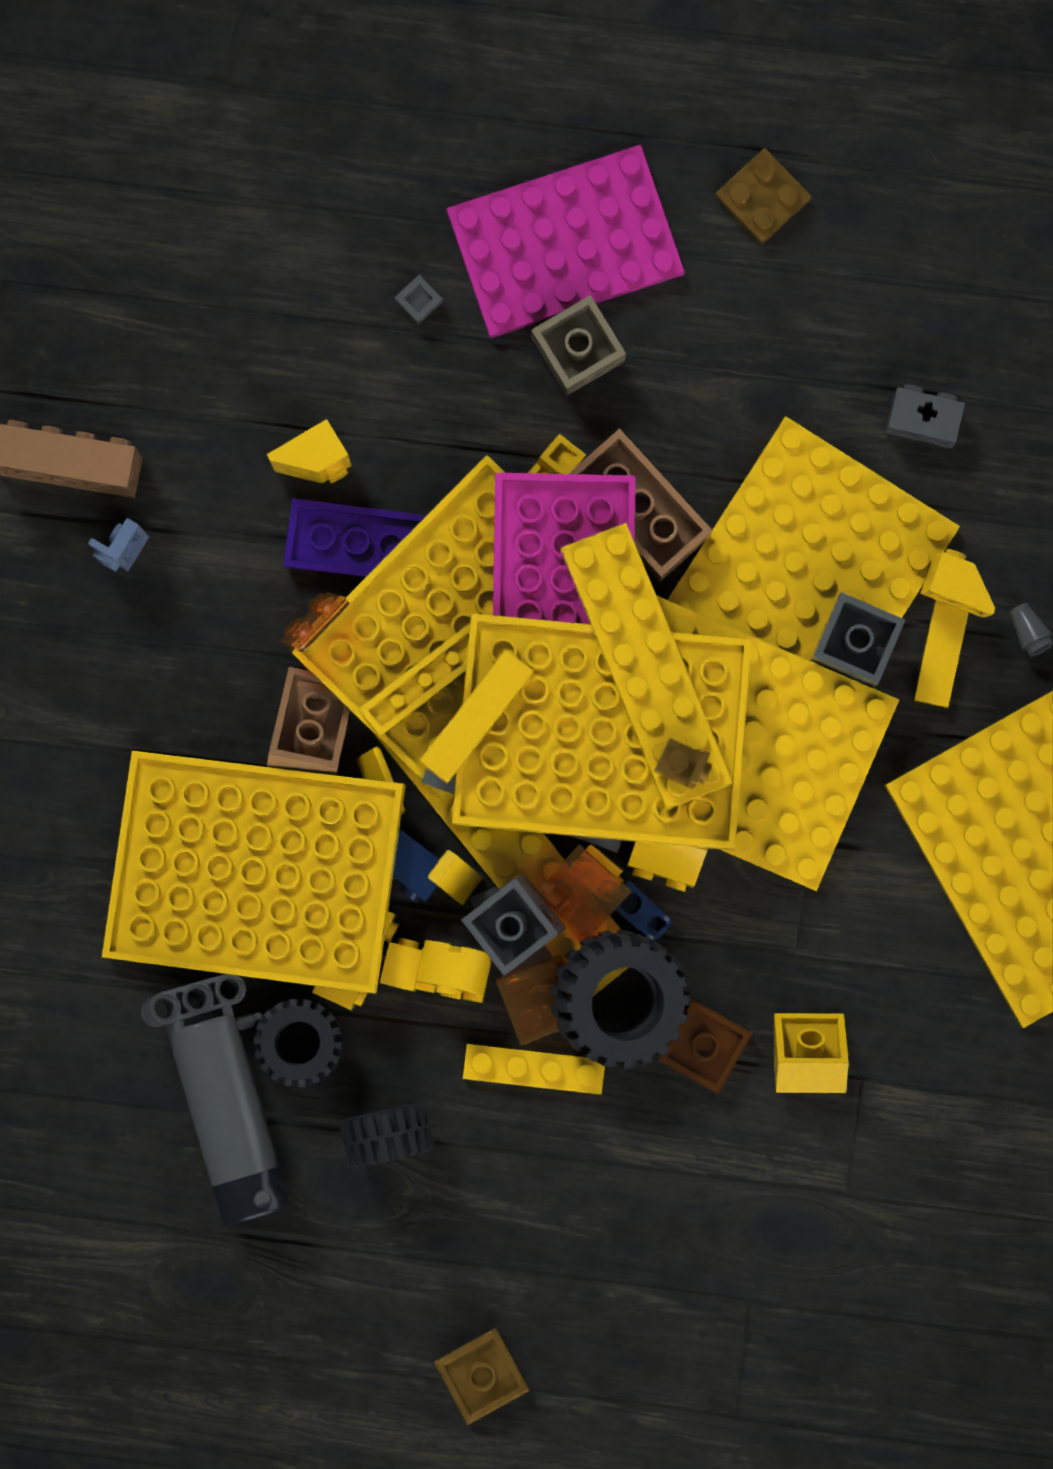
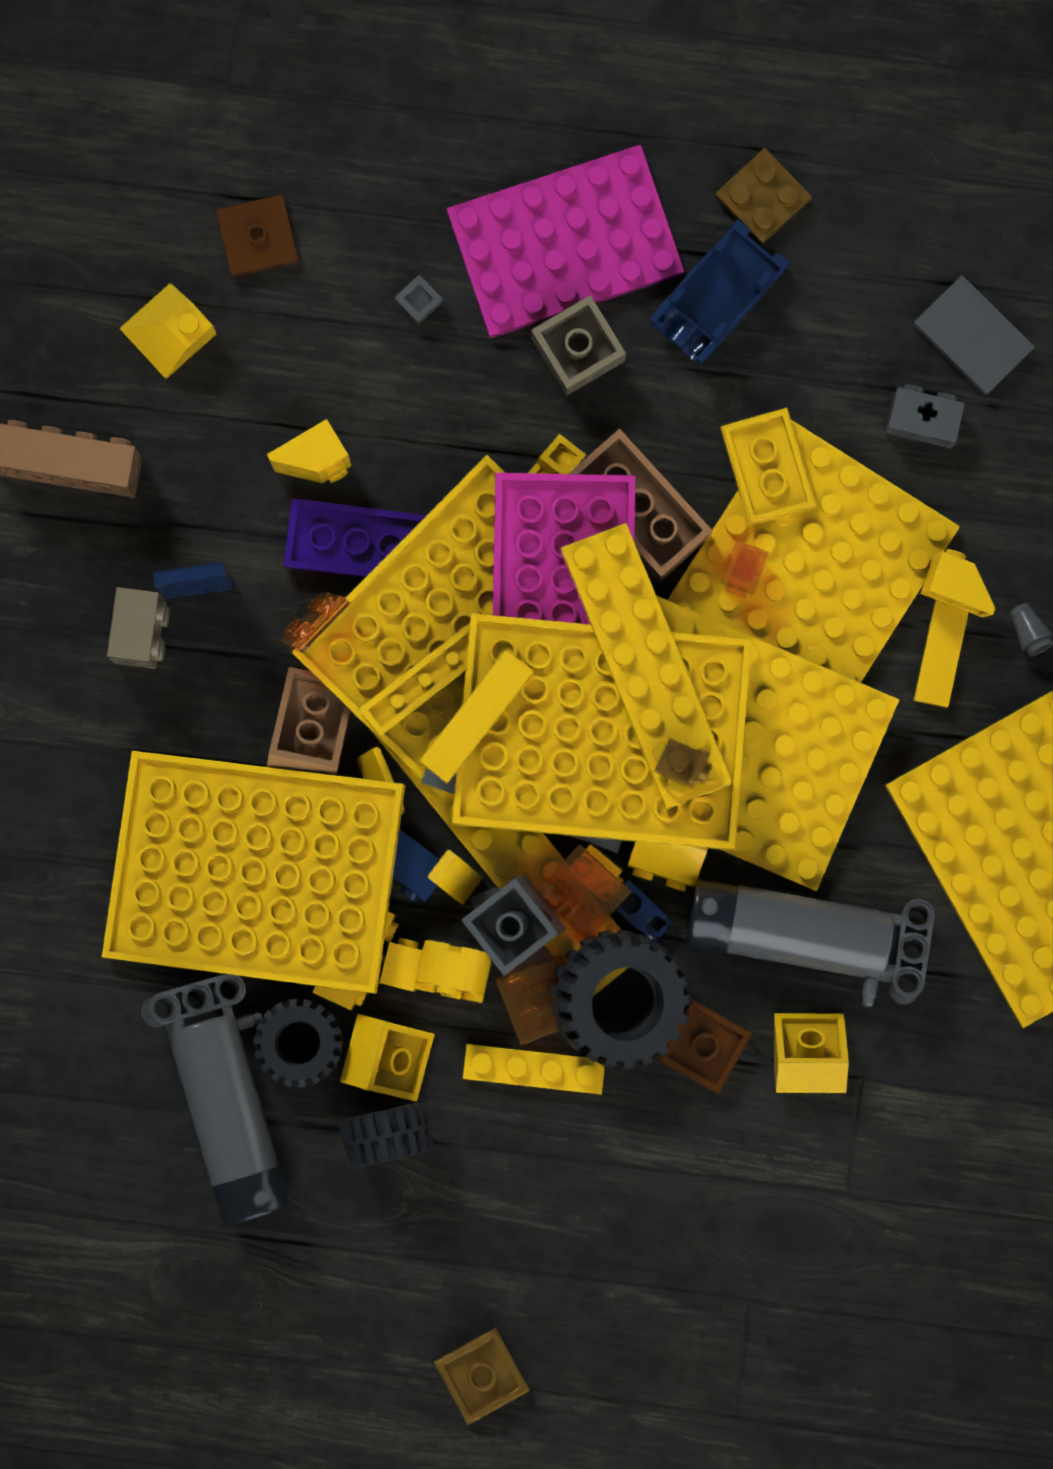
(125, 546): sand blue bracket -> none
(137, 628): none -> dark tan brick
(168, 330): none -> yellow slope
(193, 580): none -> dark blue tile
(257, 236): none -> reddish brown plate
(387, 1058): none -> yellow slope
(718, 294): none -> dark blue piece
(744, 569): none -> clear orange brick
(768, 467): none -> yellow tile
(813, 934): none -> dark grey piece
(857, 640): dark grey brick -> none
(973, 335): none -> dark grey tile

